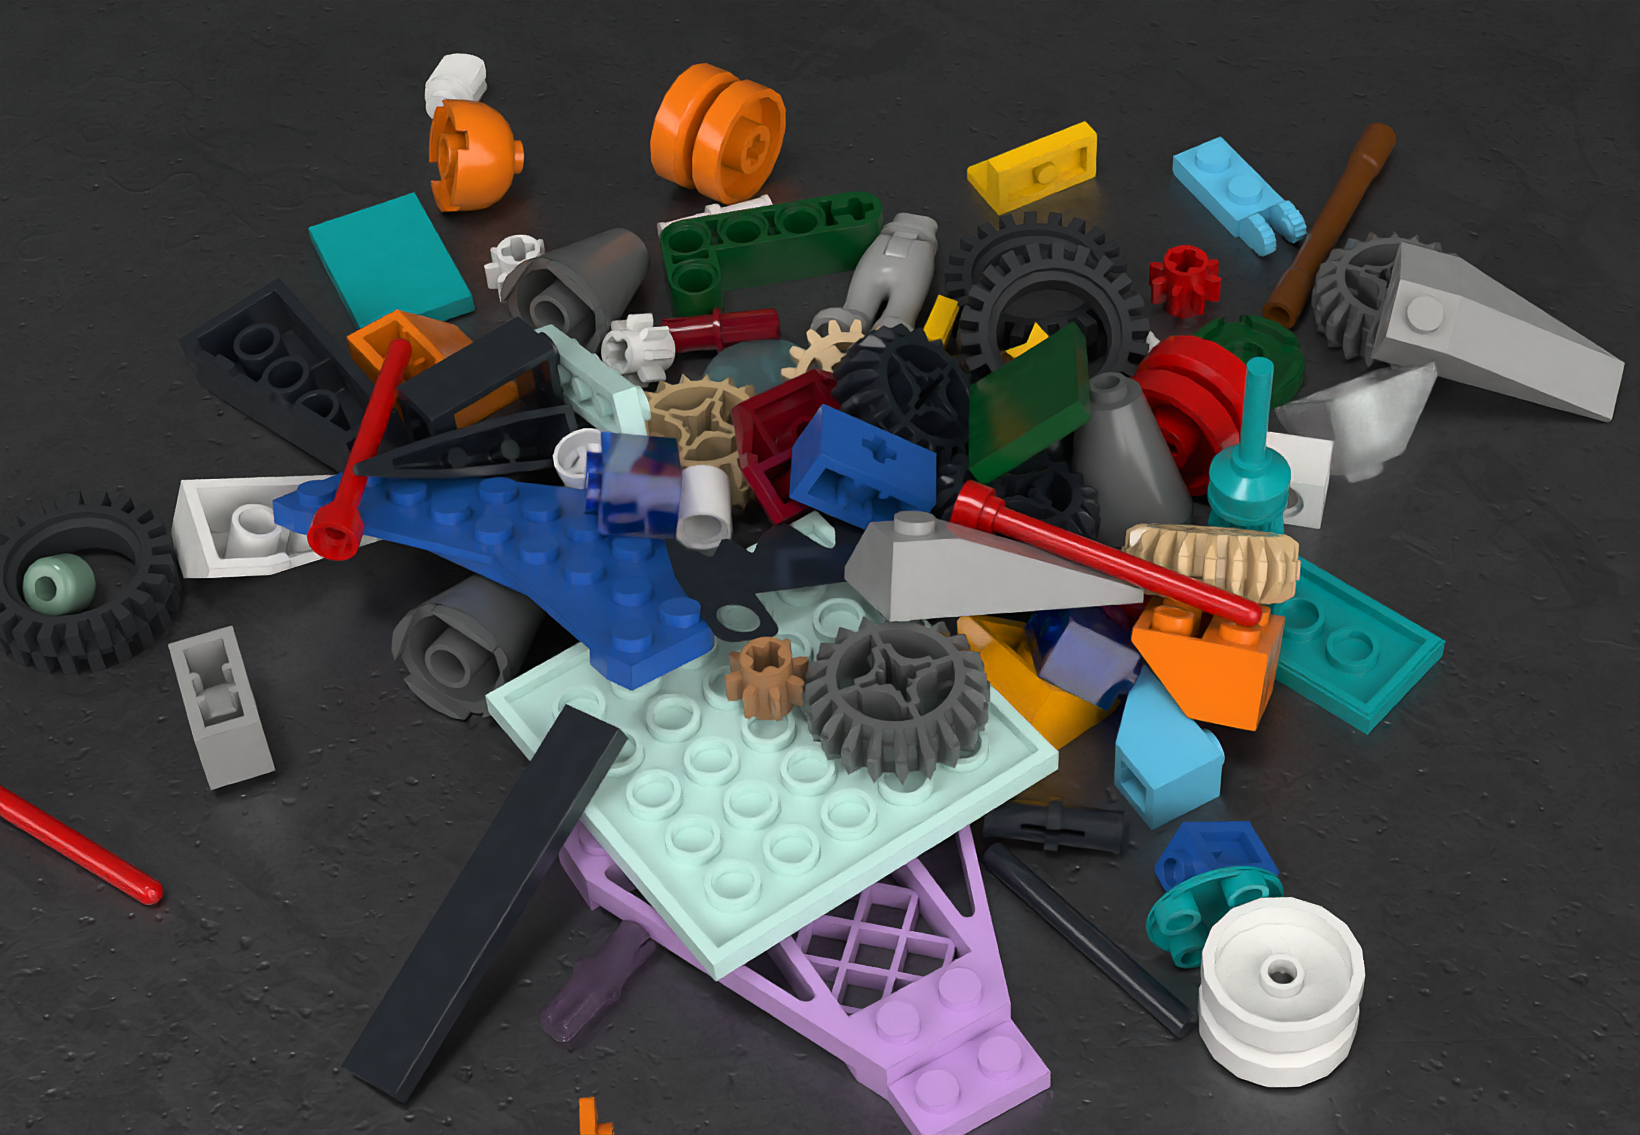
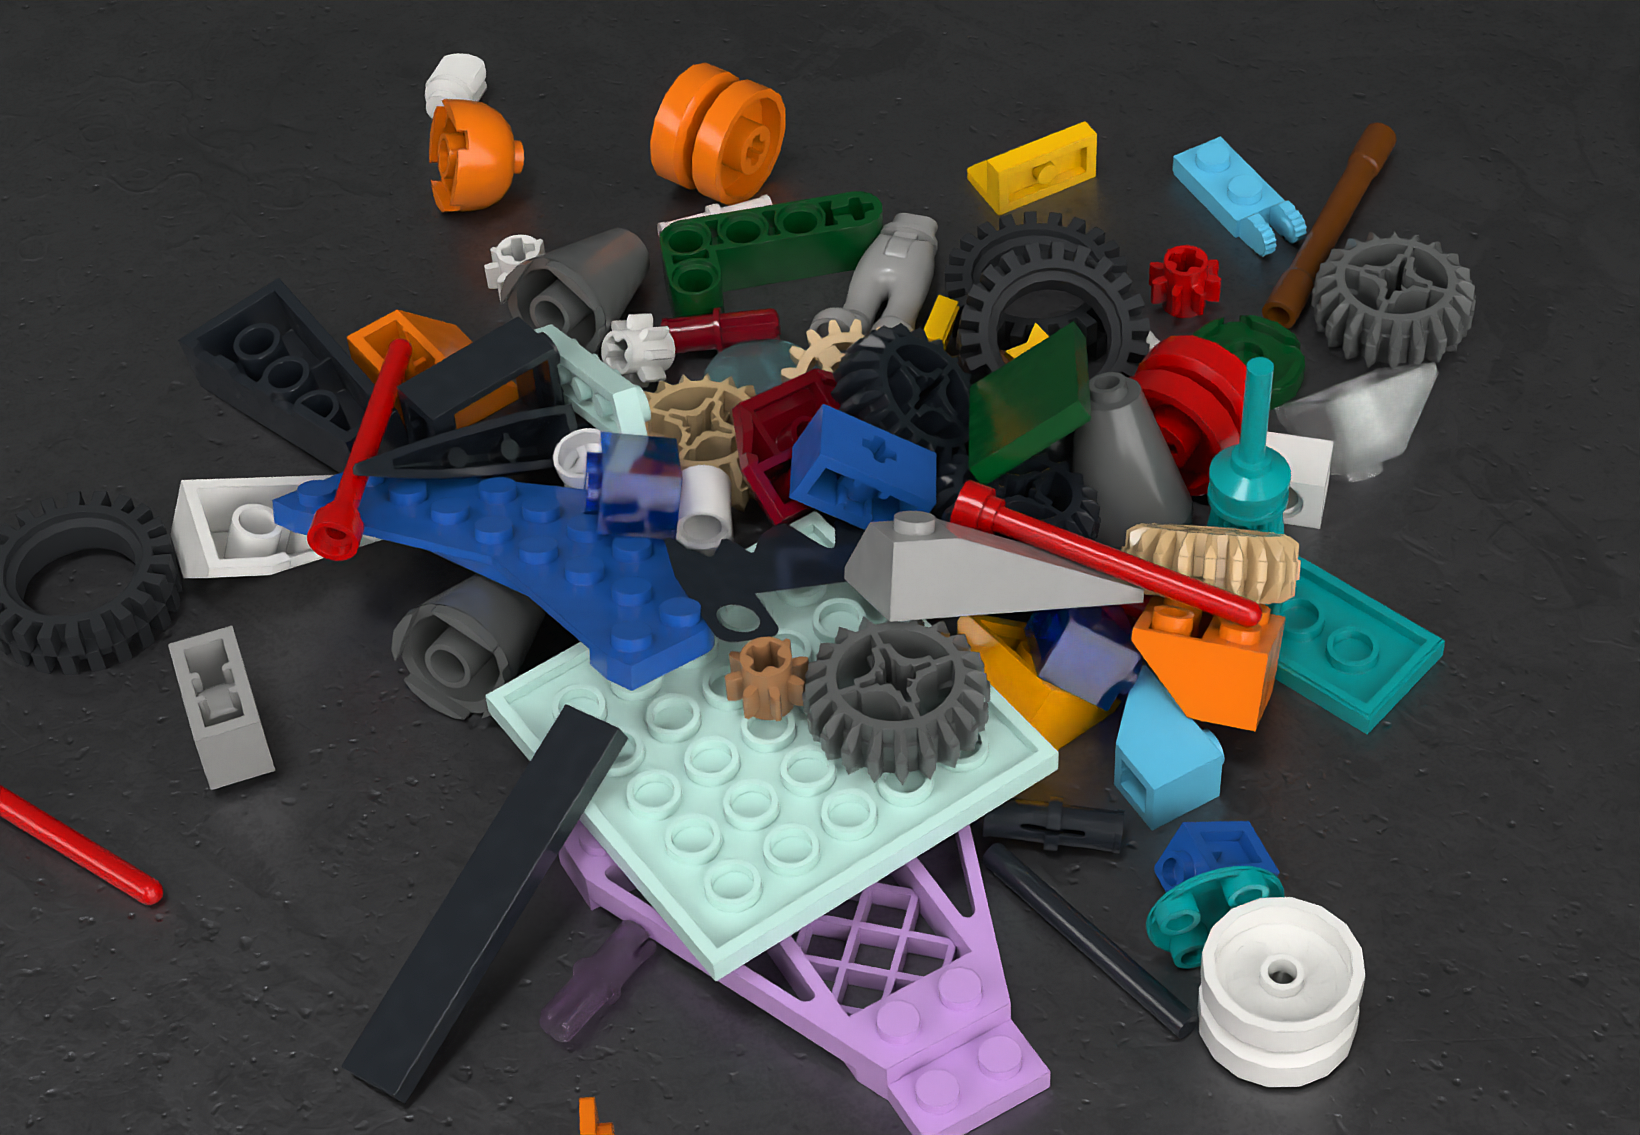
(59, 585): sand green piece -> none
(390, 262): teal tile -> none
(1490, 337): light grey wedge -> none

